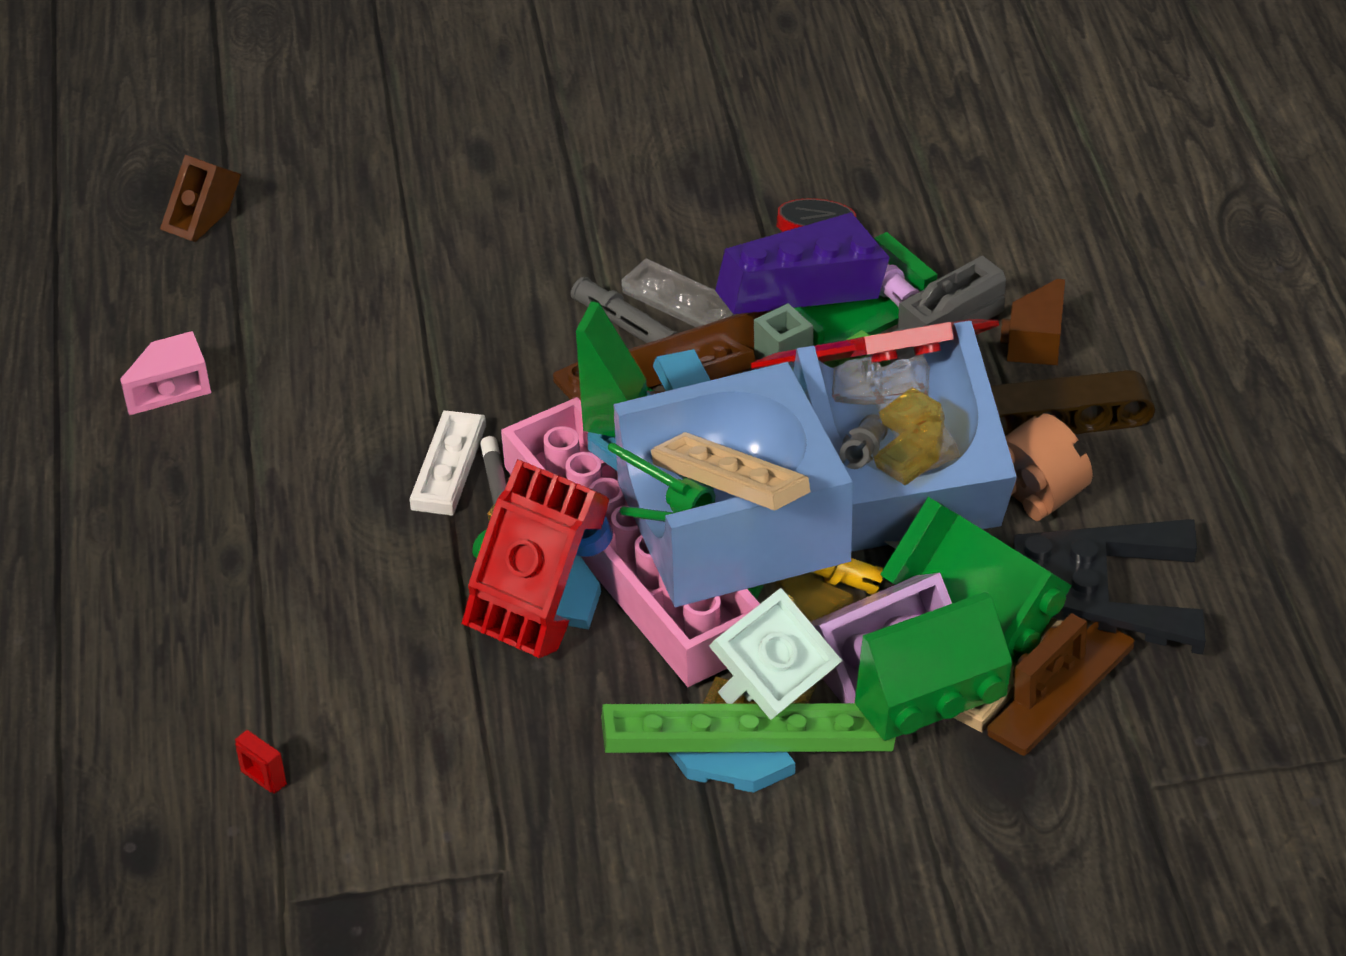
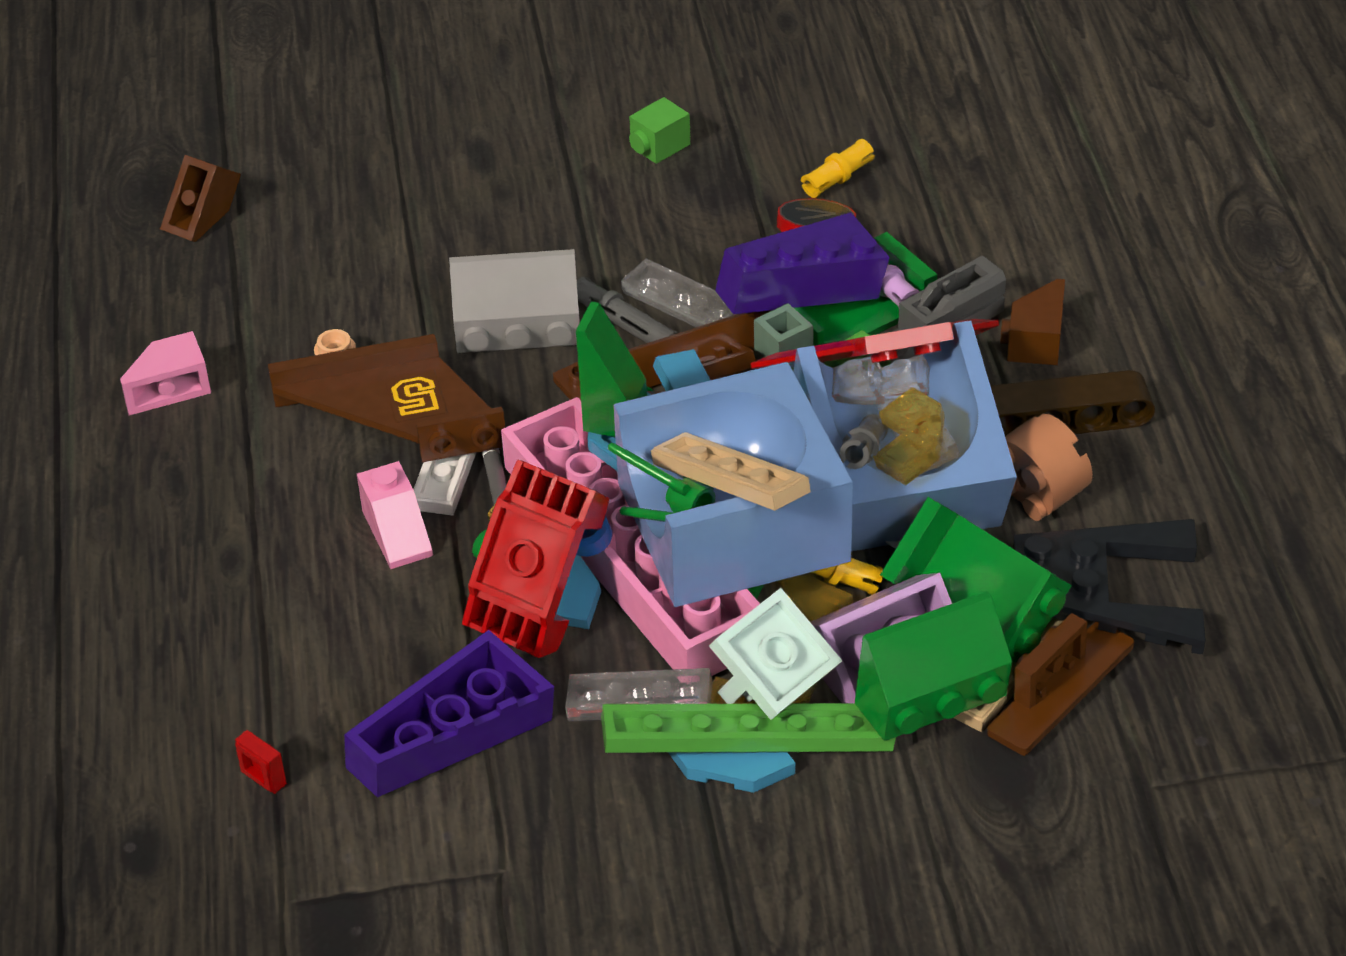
(333, 341): none -> light nougat plate
(394, 514): none -> bright pink slope
(397, 390): none -> reddish brown piece
(449, 715): none -> dark purple wedge
(514, 300): none -> light grey slope
(659, 130): none -> bright green brick
(678, 686): none -> clear plate
(837, 168): none -> yellow pin

